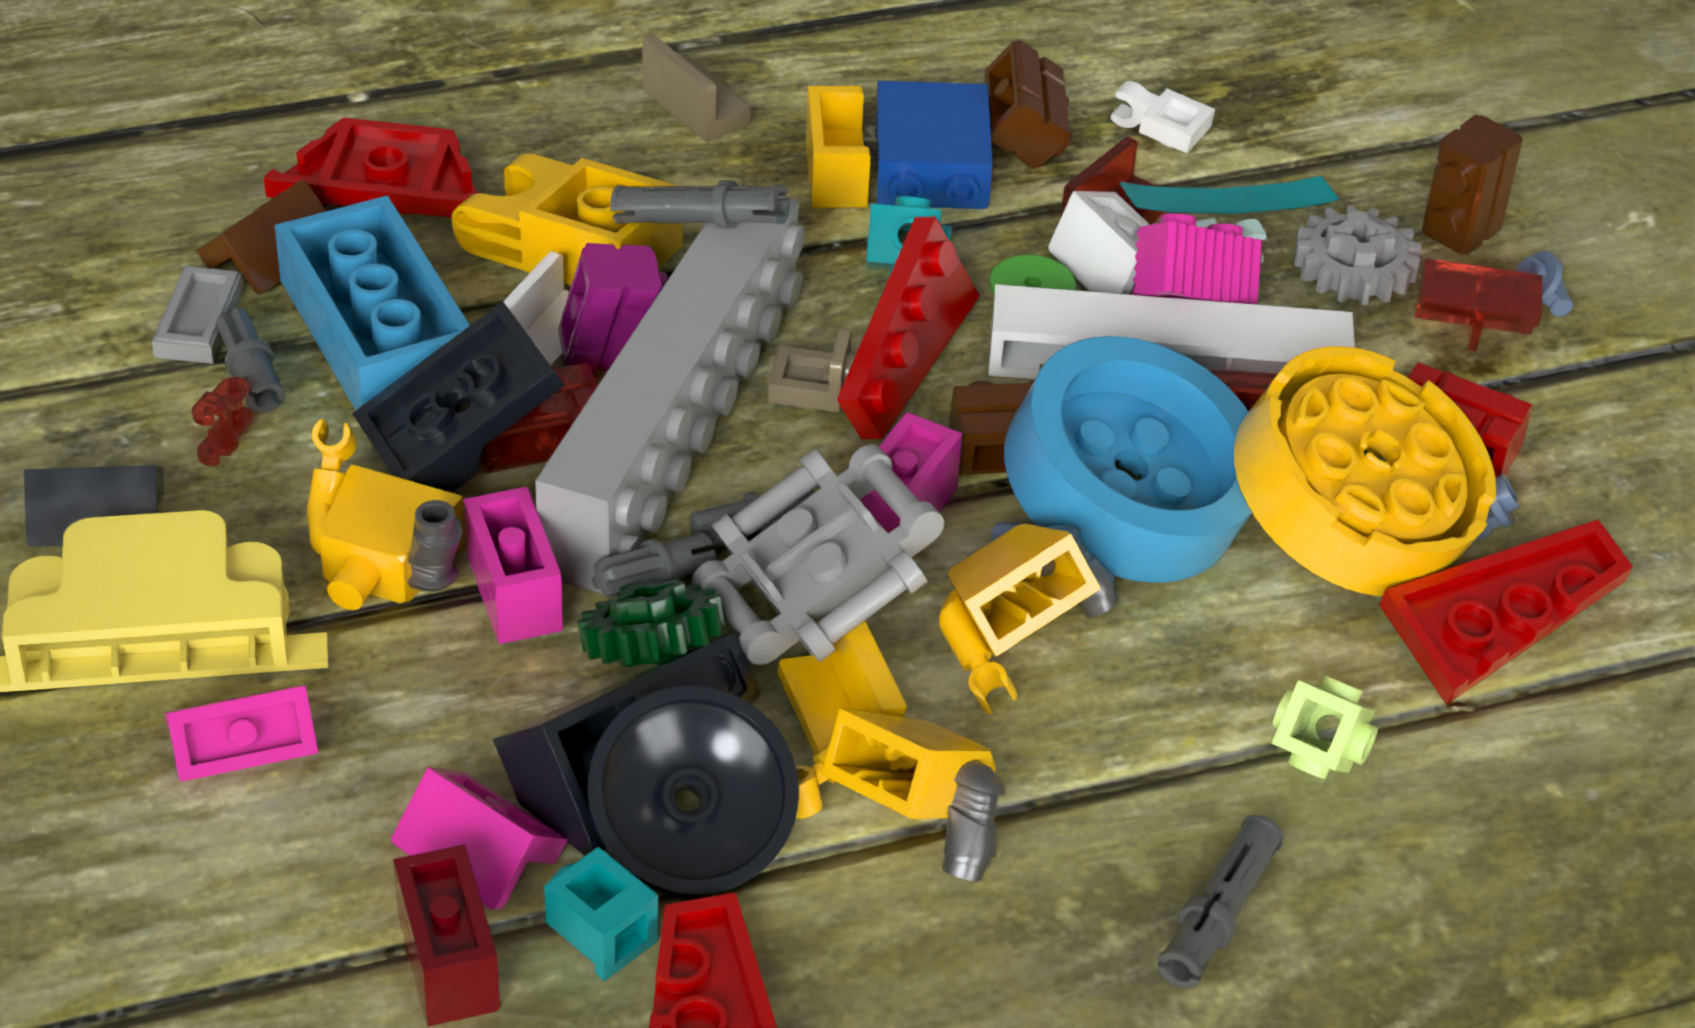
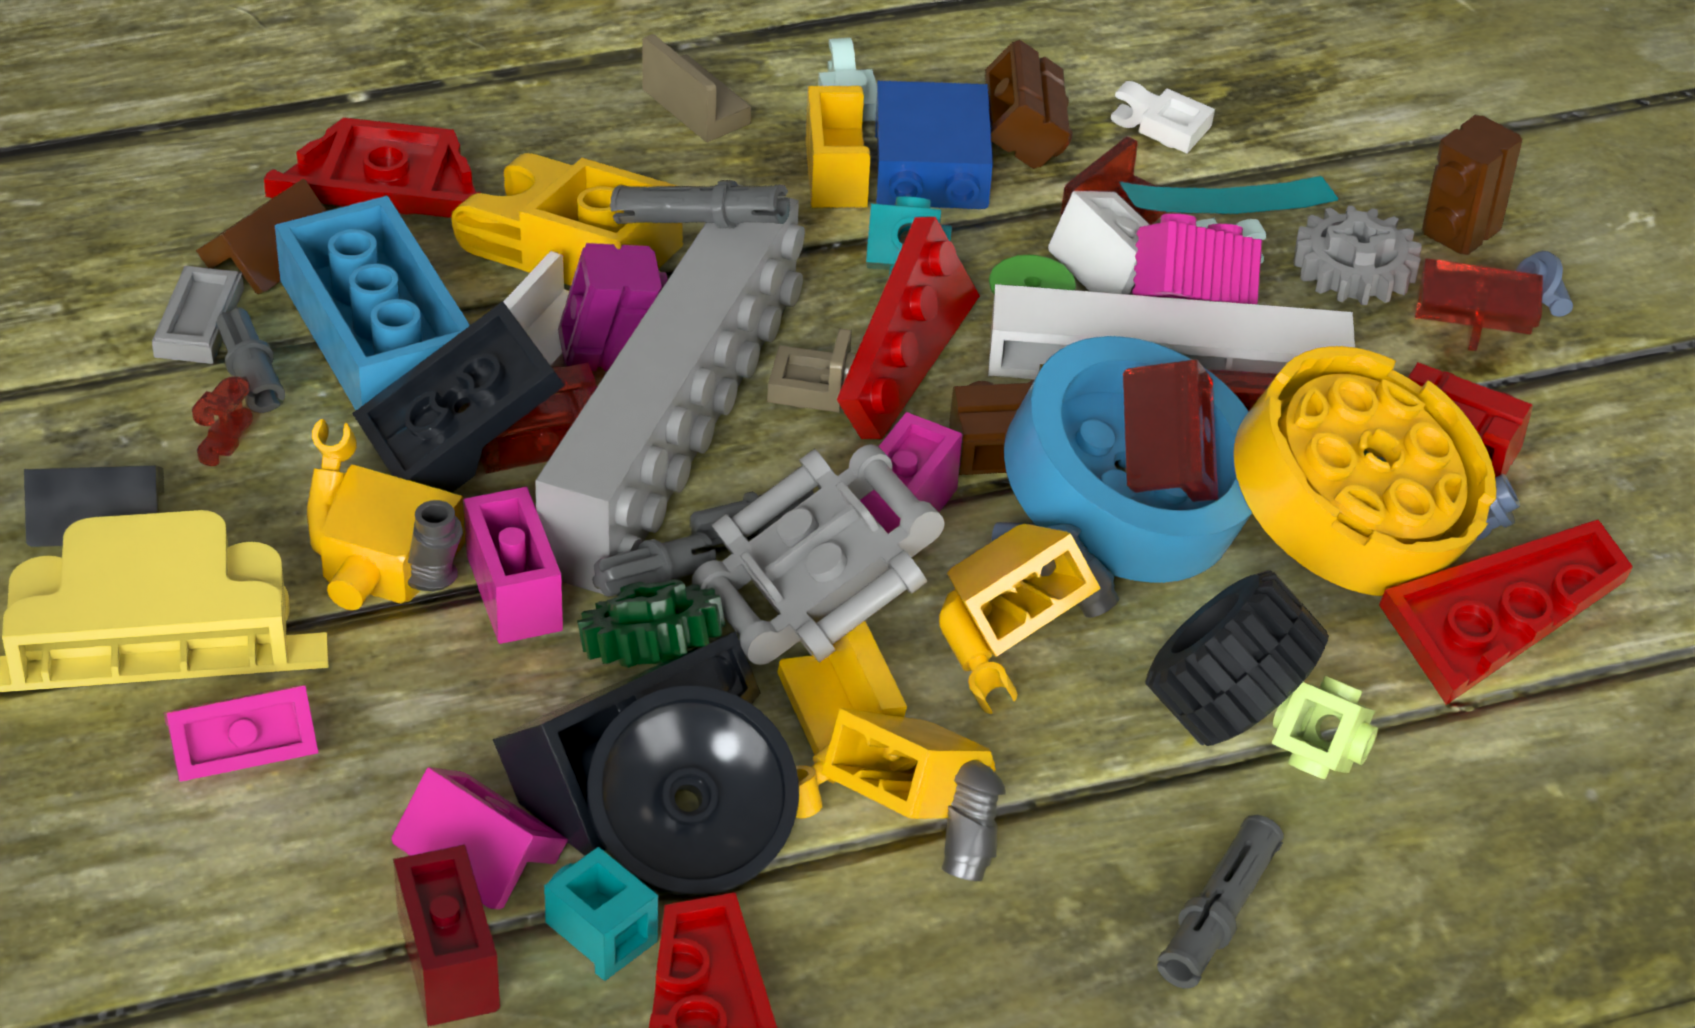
(844, 73): none -> light aqua plate
(1170, 429): none -> clear red panel
(1237, 658): none -> black tyre

